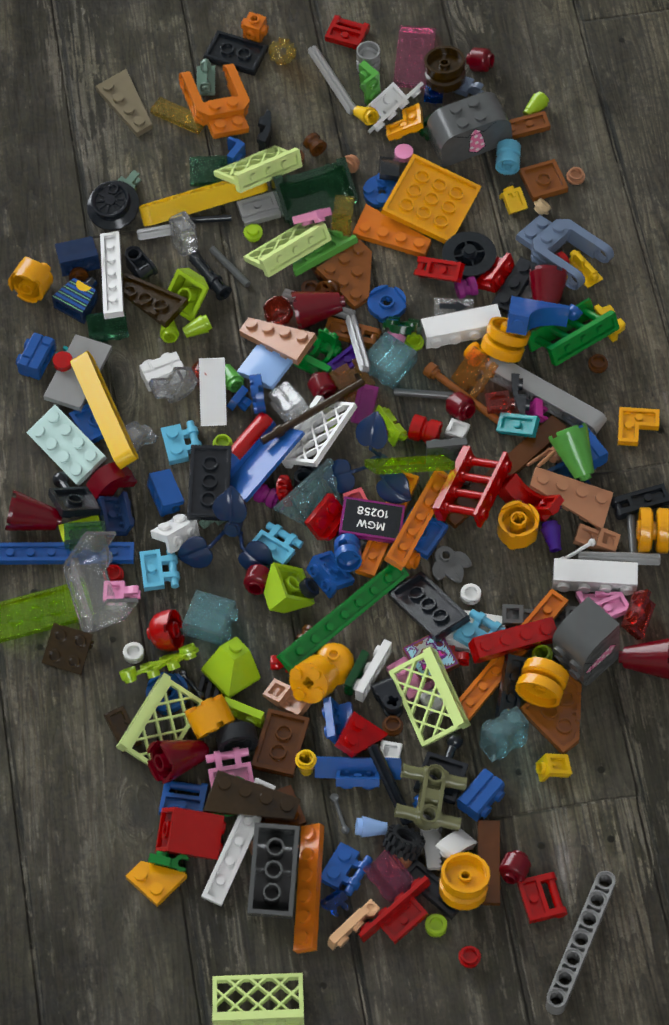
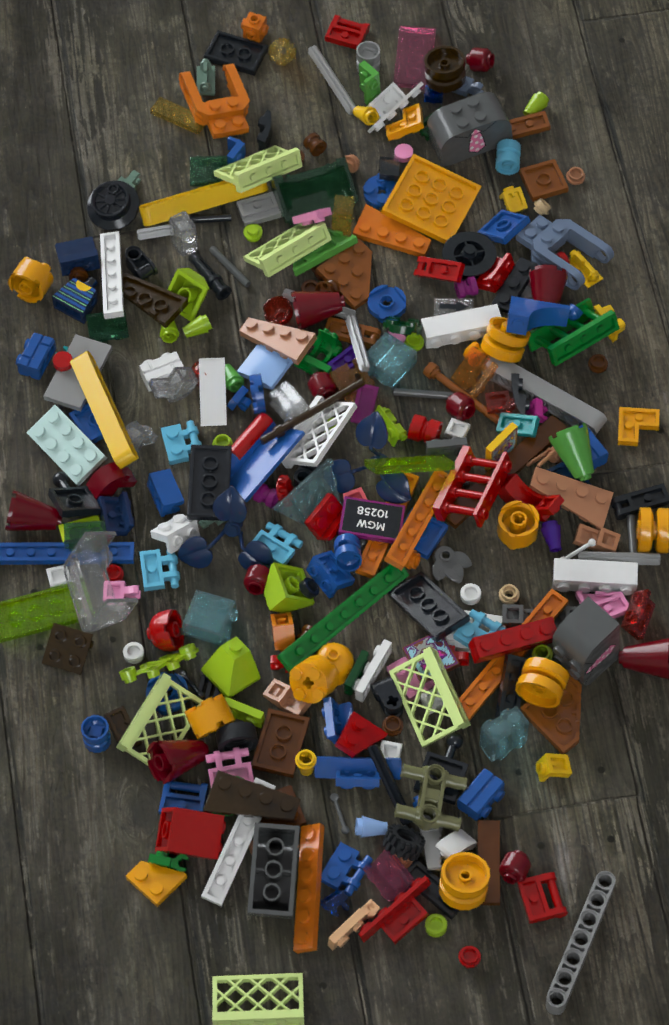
(56, 576): none -> white tile
(96, 733): none -> blue wheel
(124, 100): dark tan wing -> none
(282, 630): none -> orange slope
(504, 226): none -> blue plate
(504, 442): none -> yellow tile
(509, 589): none -> tan plate

